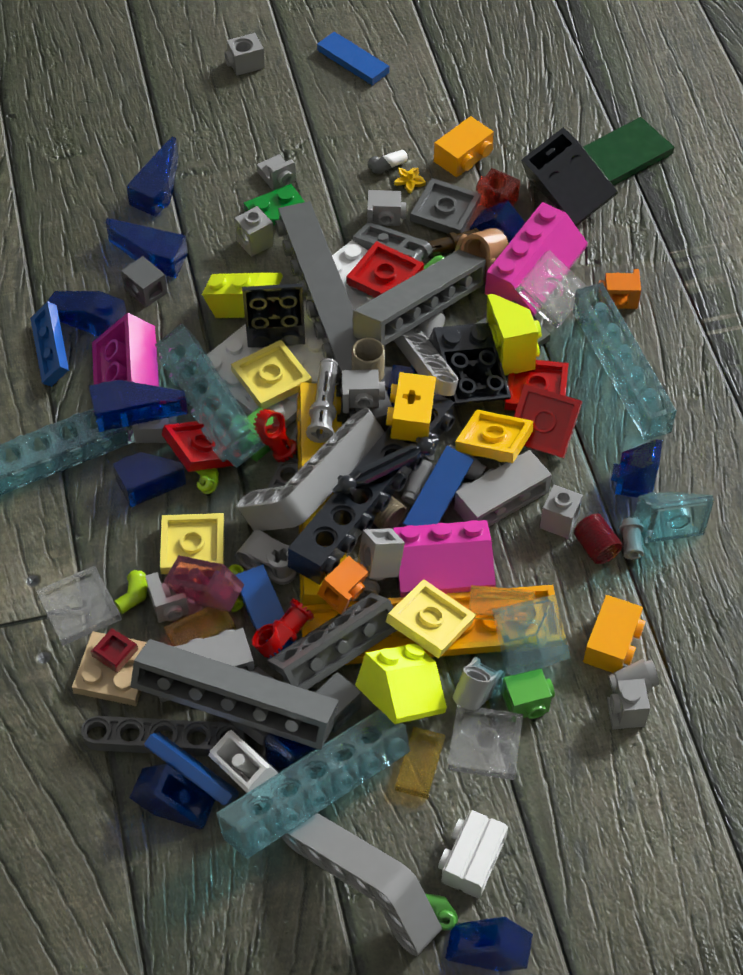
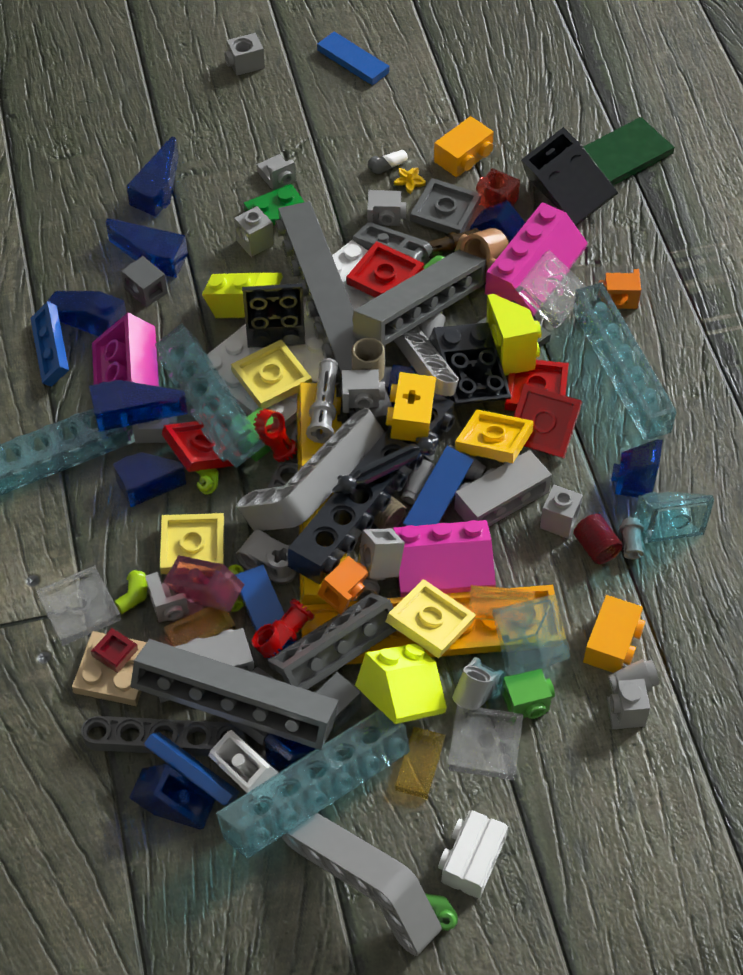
(490, 944): clear blue slope -> none

